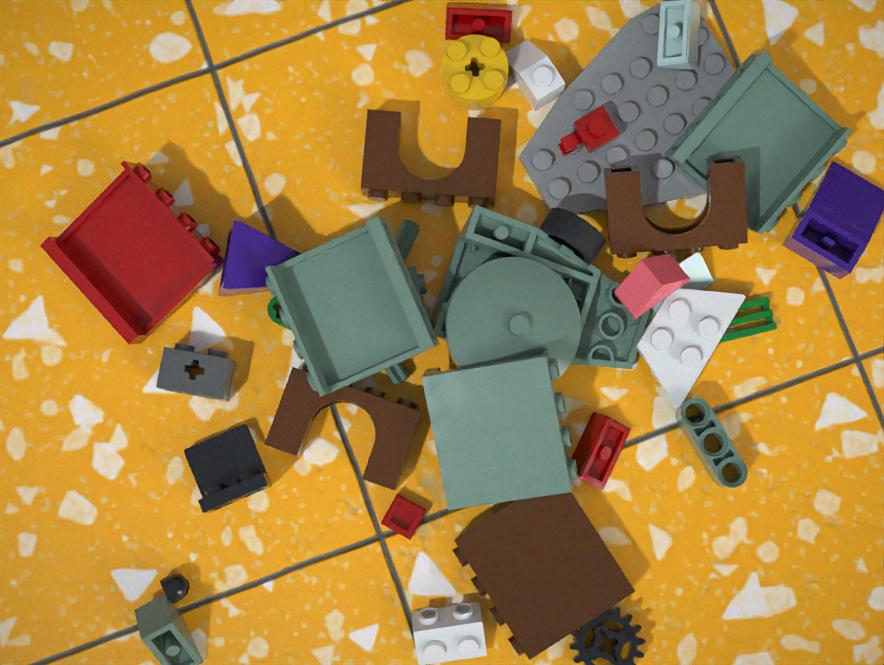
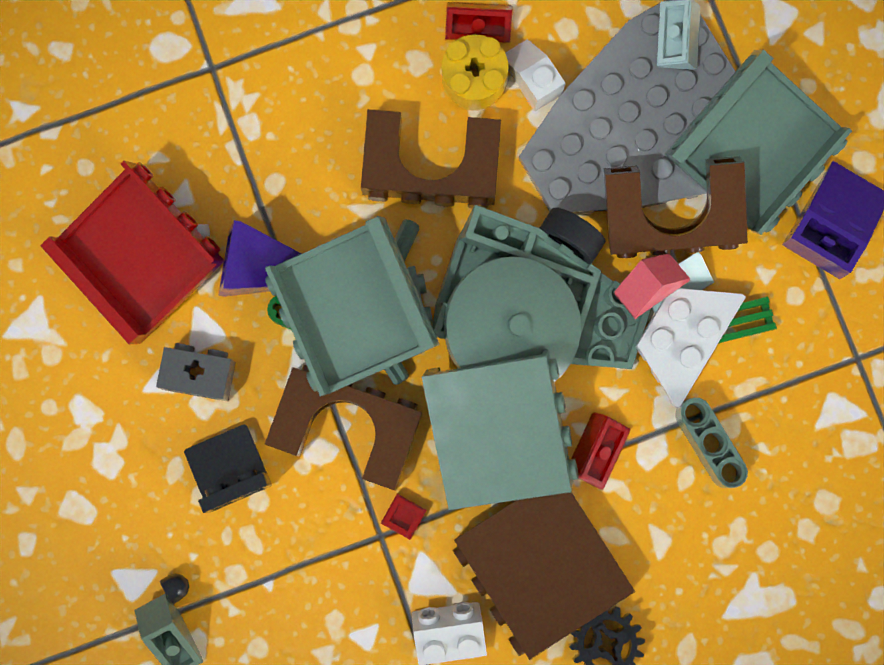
(591, 131): red plate -> none

